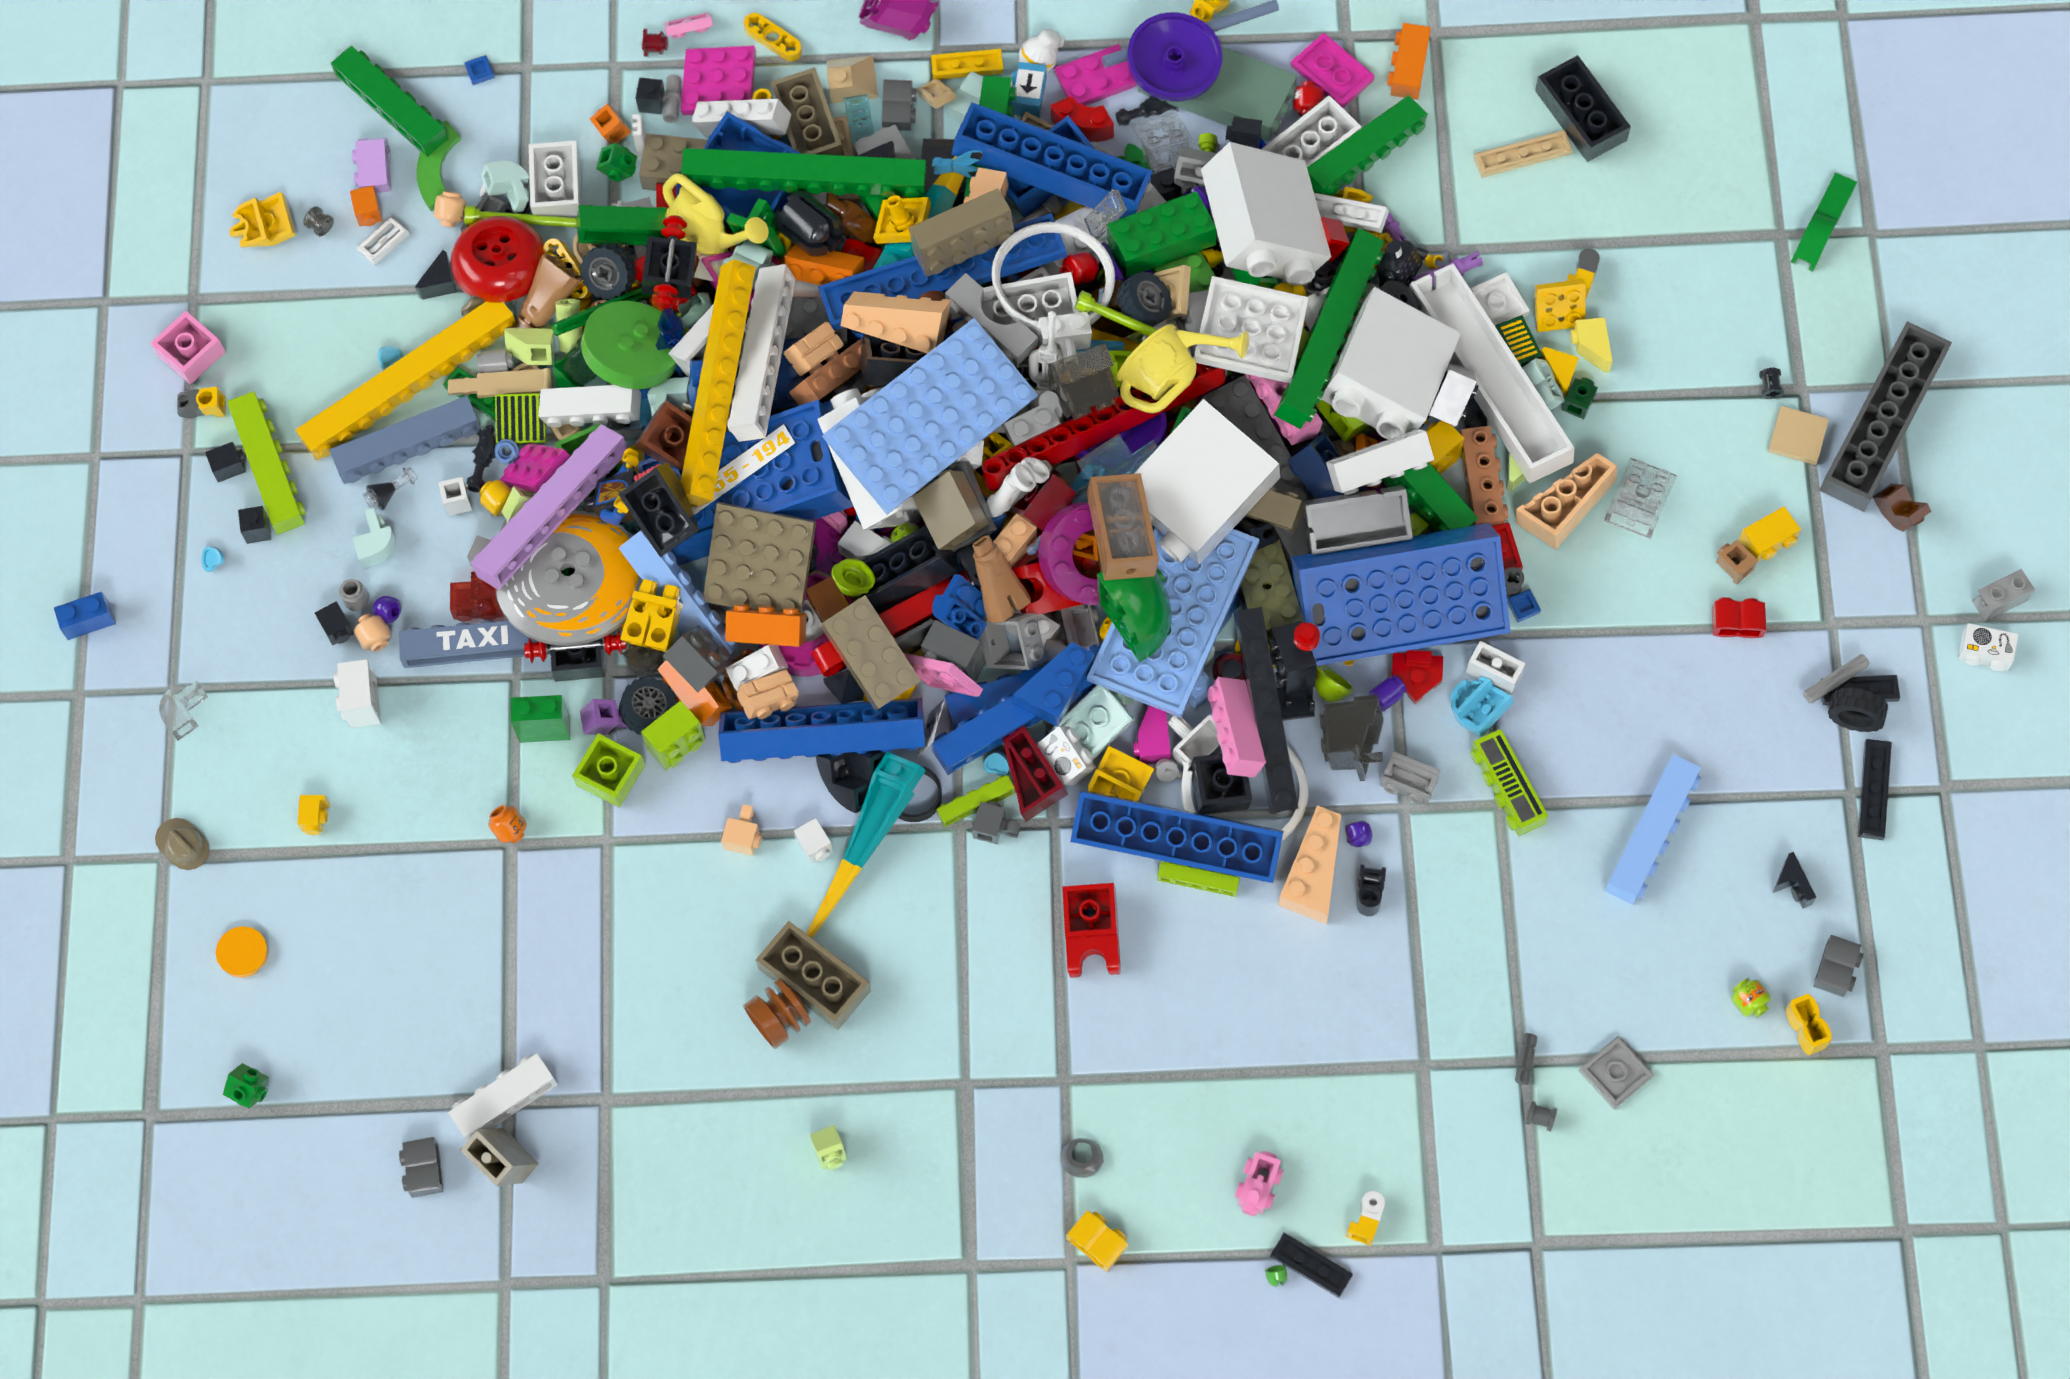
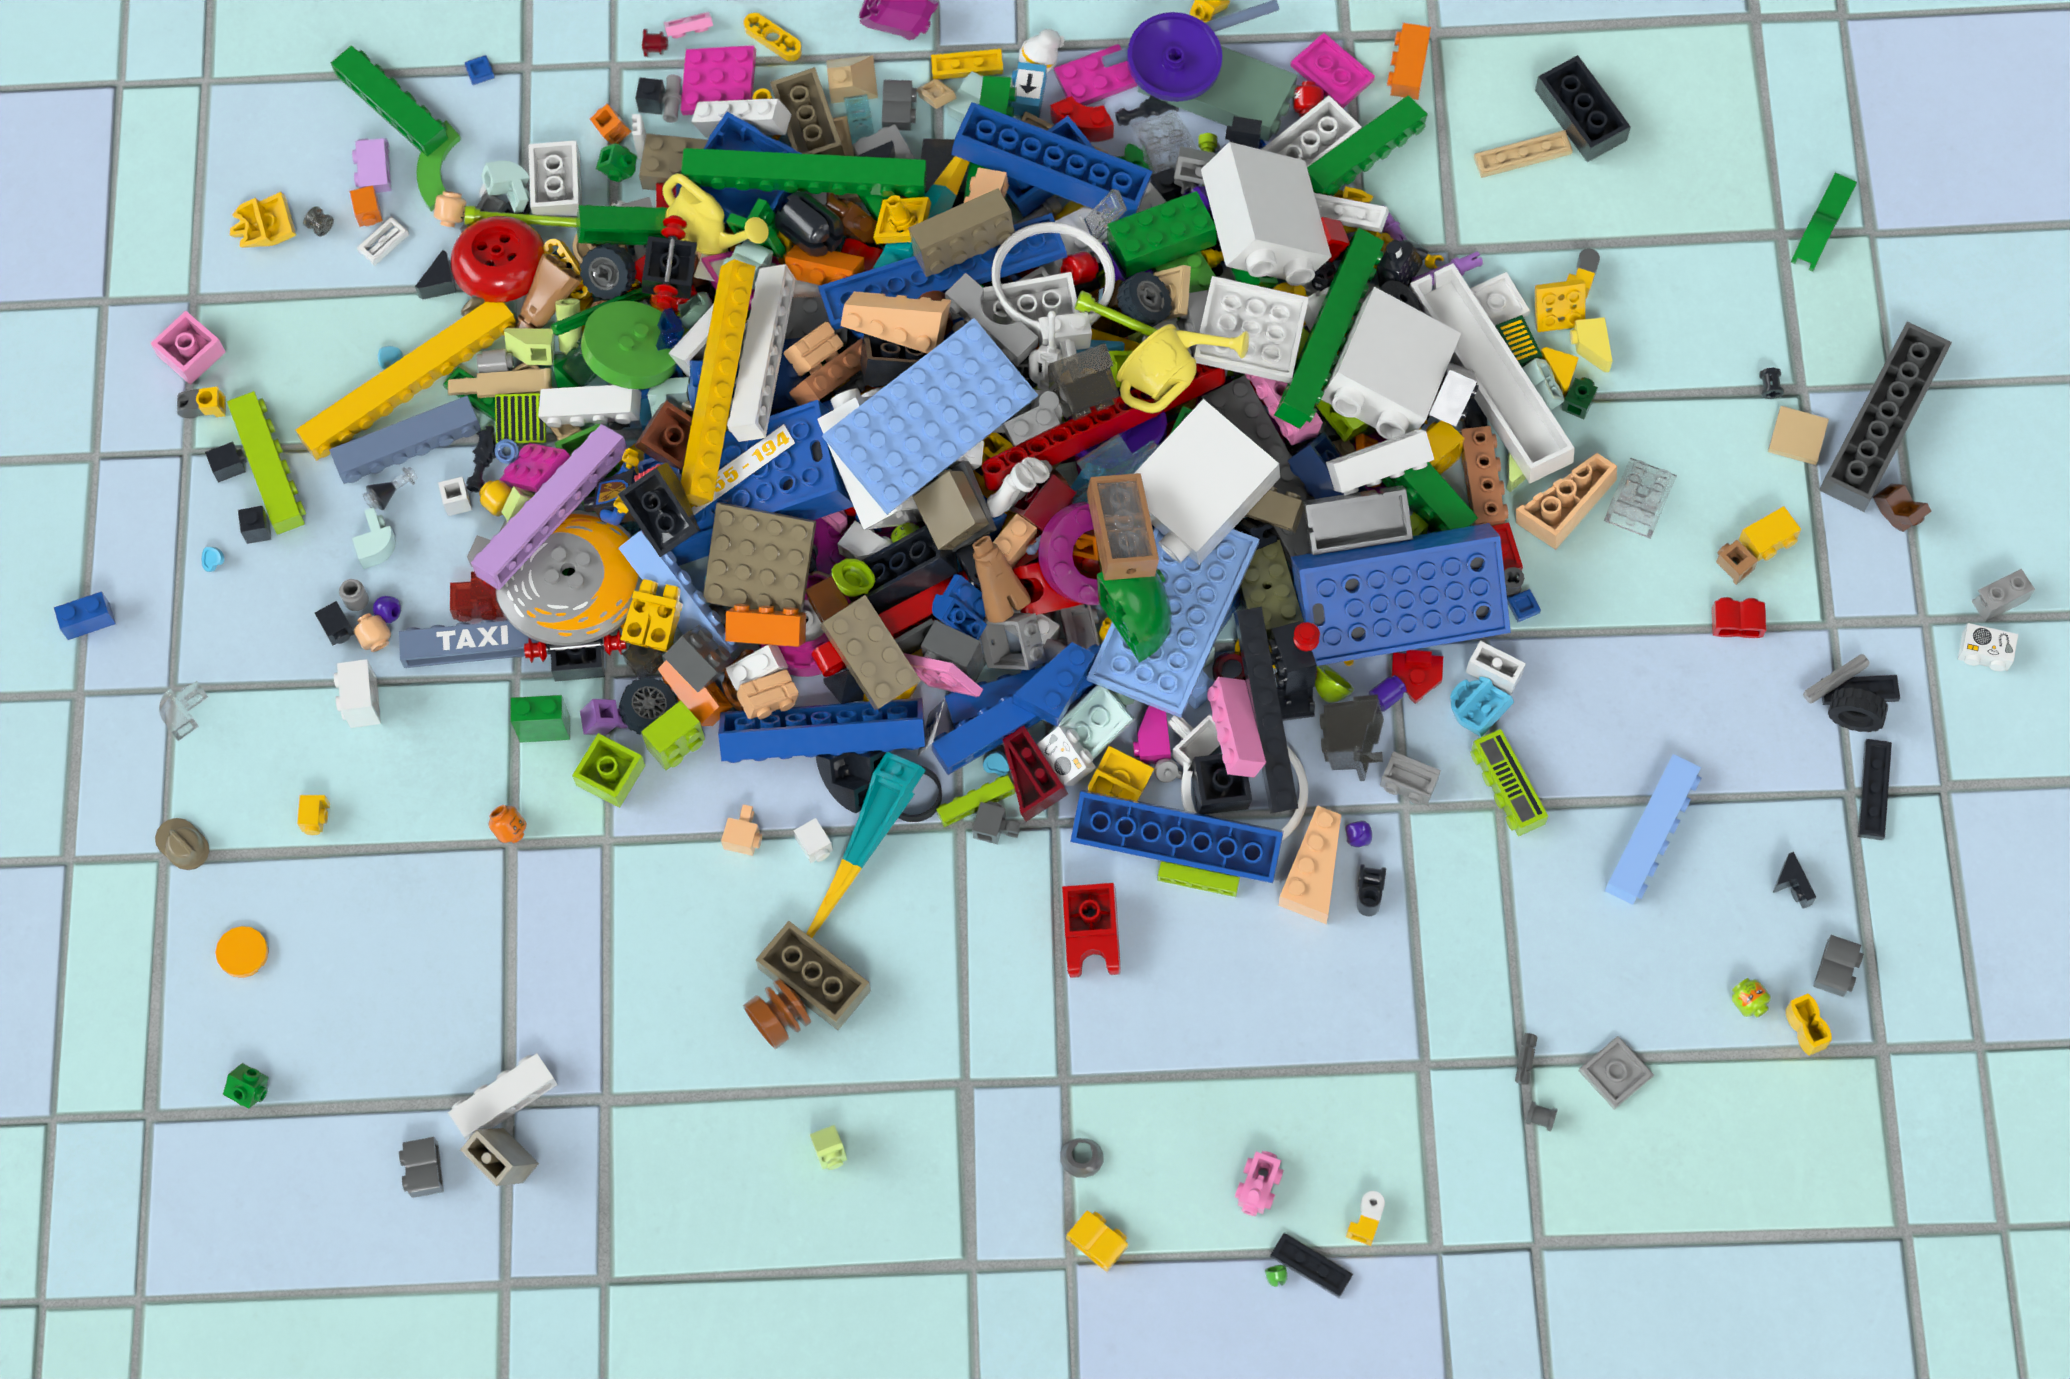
(959, 165): dark azure piece -> none

